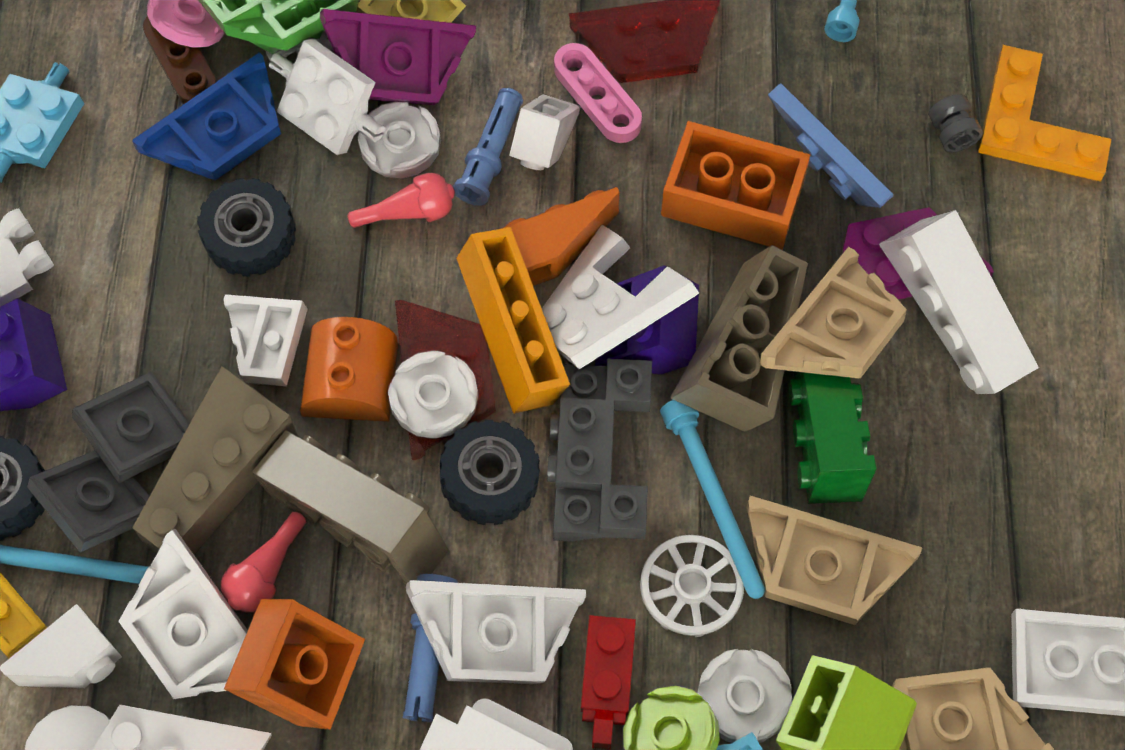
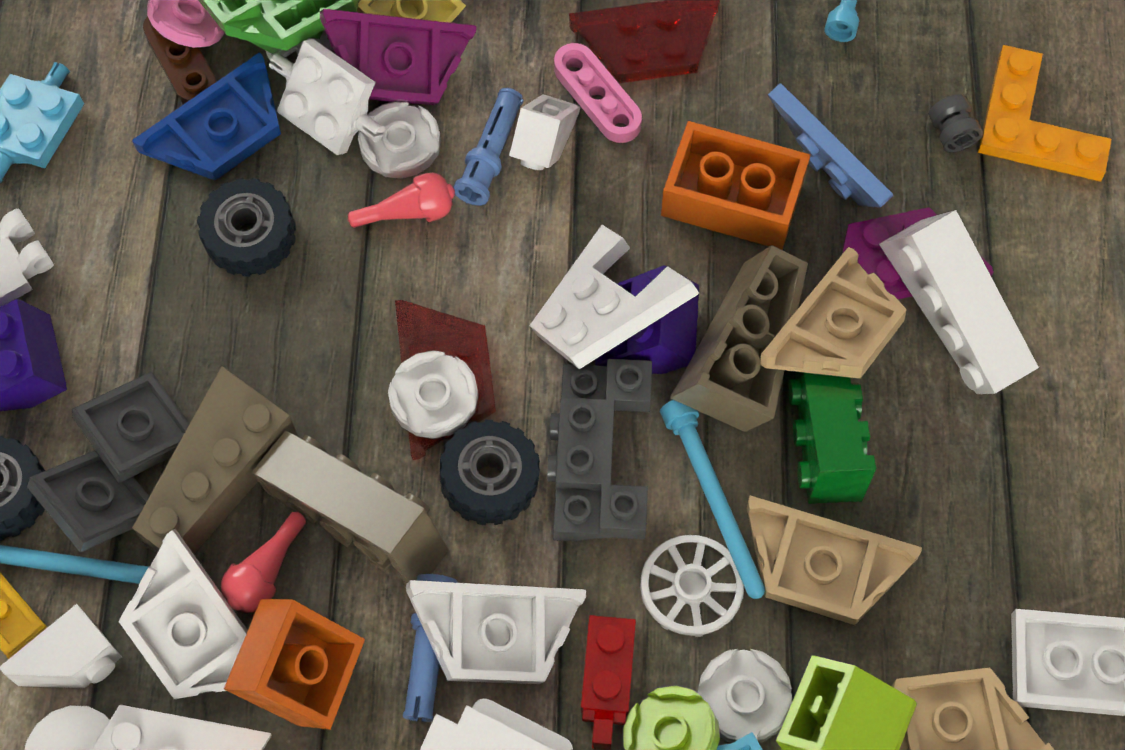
(265, 336): white wing -> none
(349, 370): orange brick -> none
(512, 320): light orange brick -> none
(562, 232): orange slope -> none

